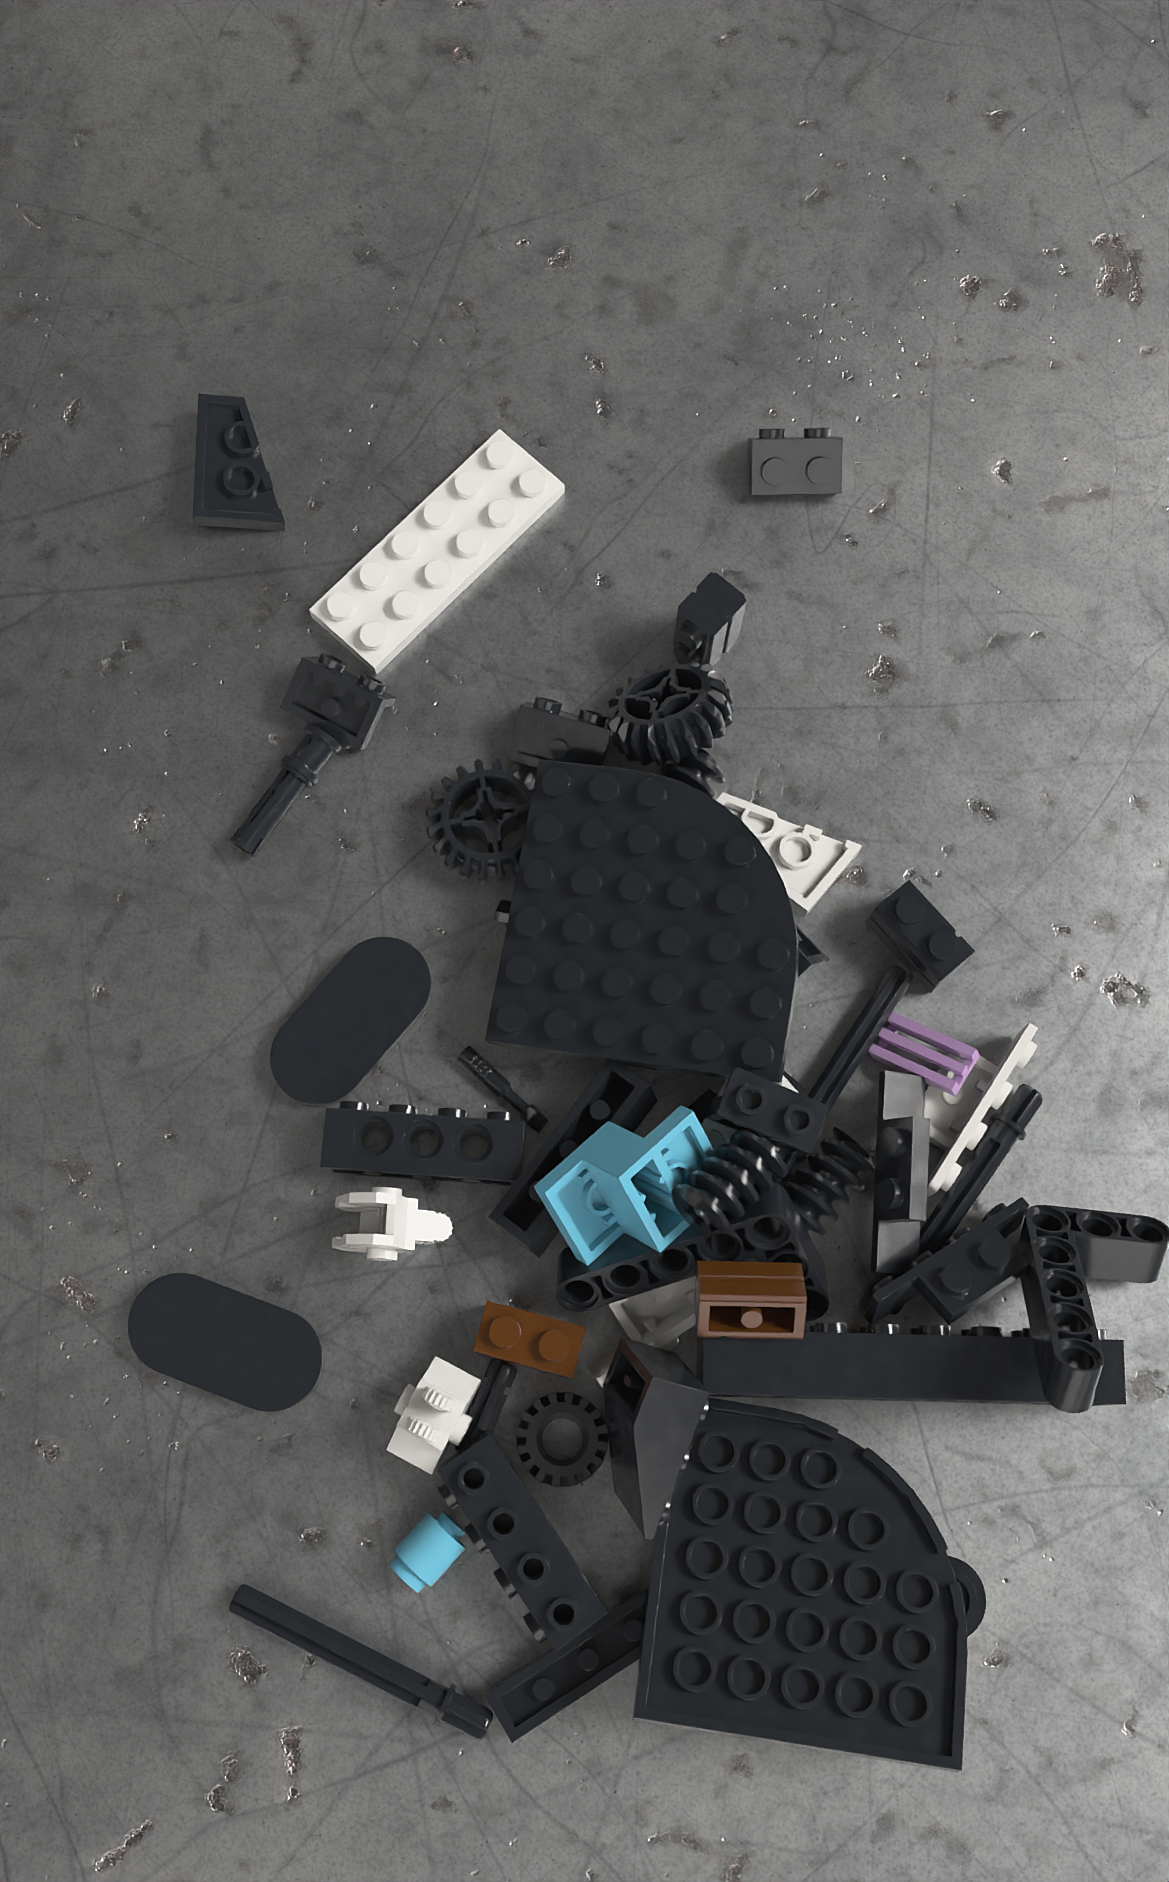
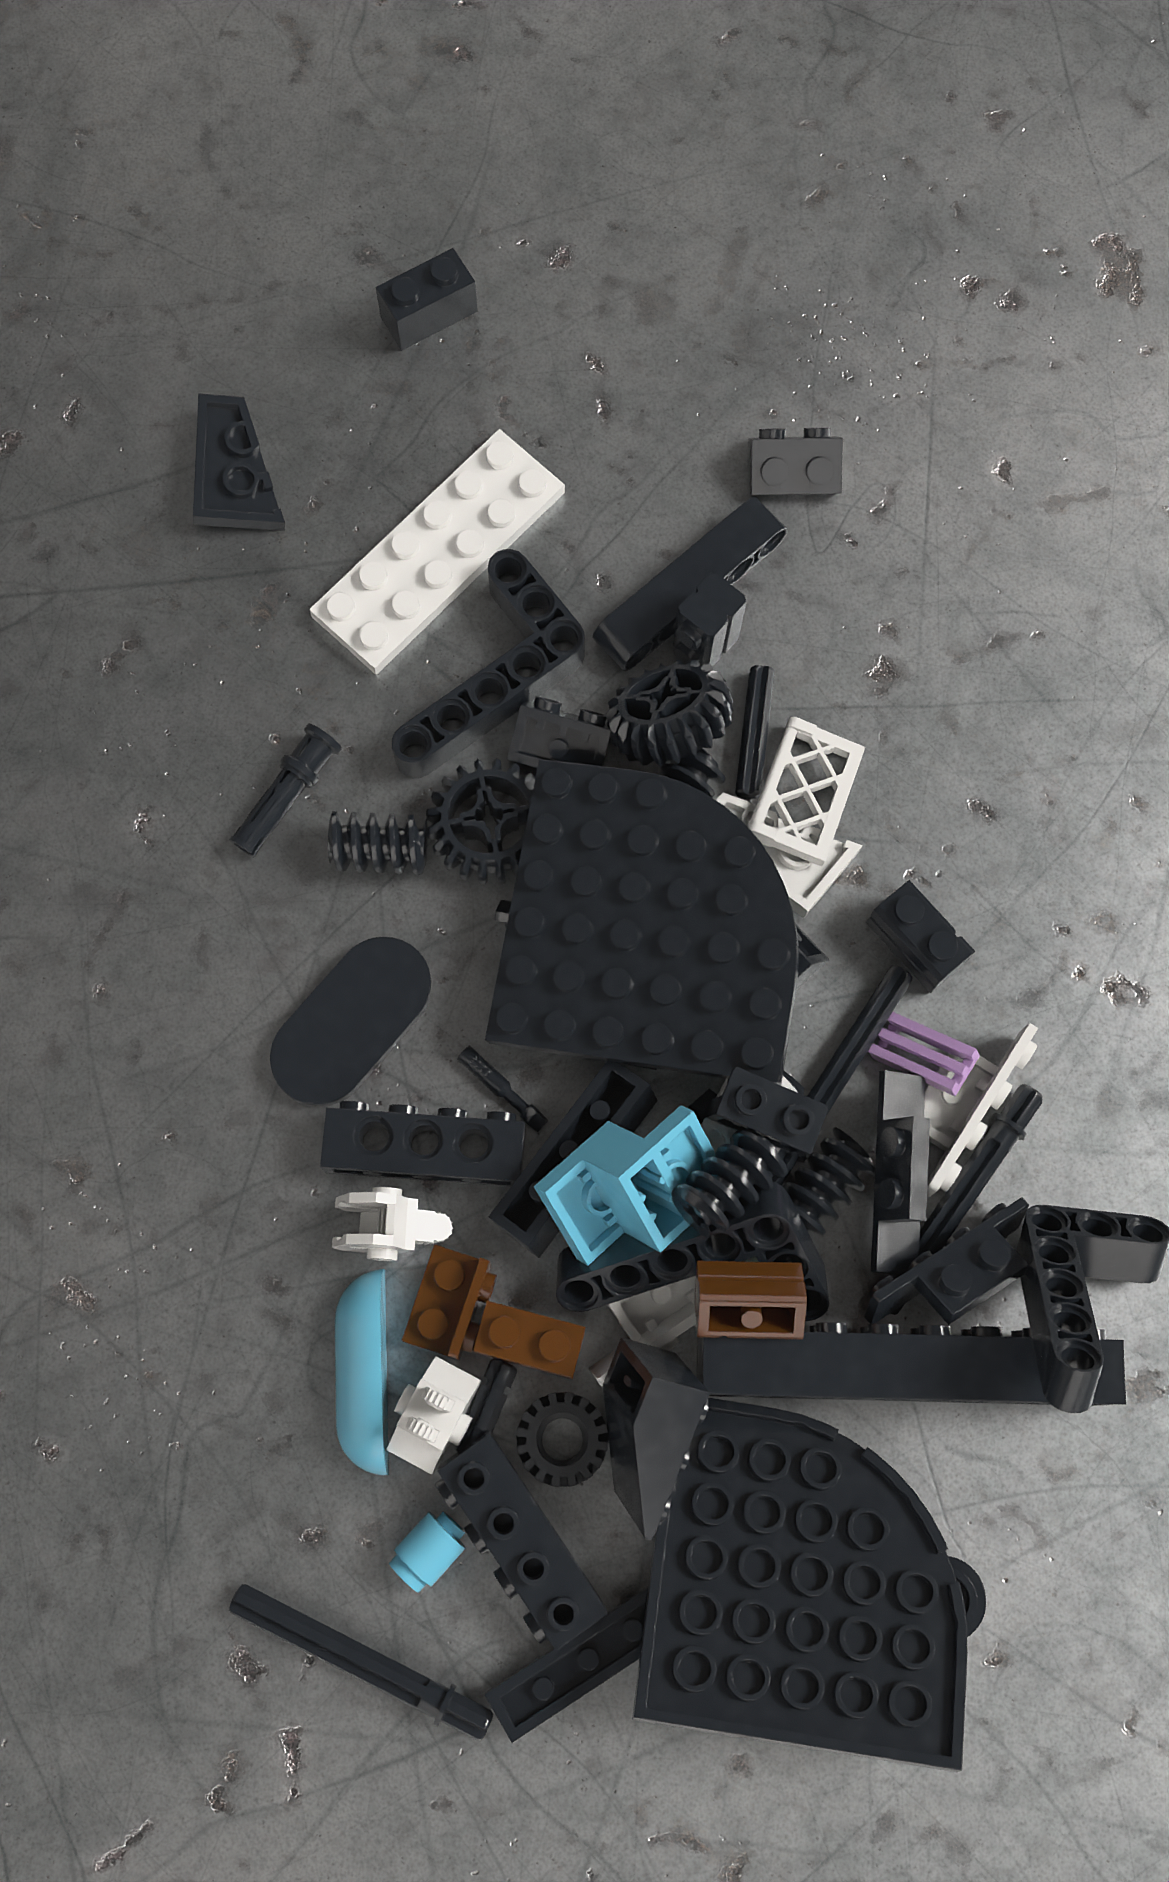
(225, 1342): black tile -> none
(337, 699): black bracket -> none
(362, 1373): none -> medium azure brick
(377, 843): none -> black piece
(427, 299): none -> black brick
(448, 1303): none -> reddish brown bracket
(500, 675): none -> black beam
(651, 612): none -> black beam
(755, 732): none -> black axle
(788, 837): none -> white window

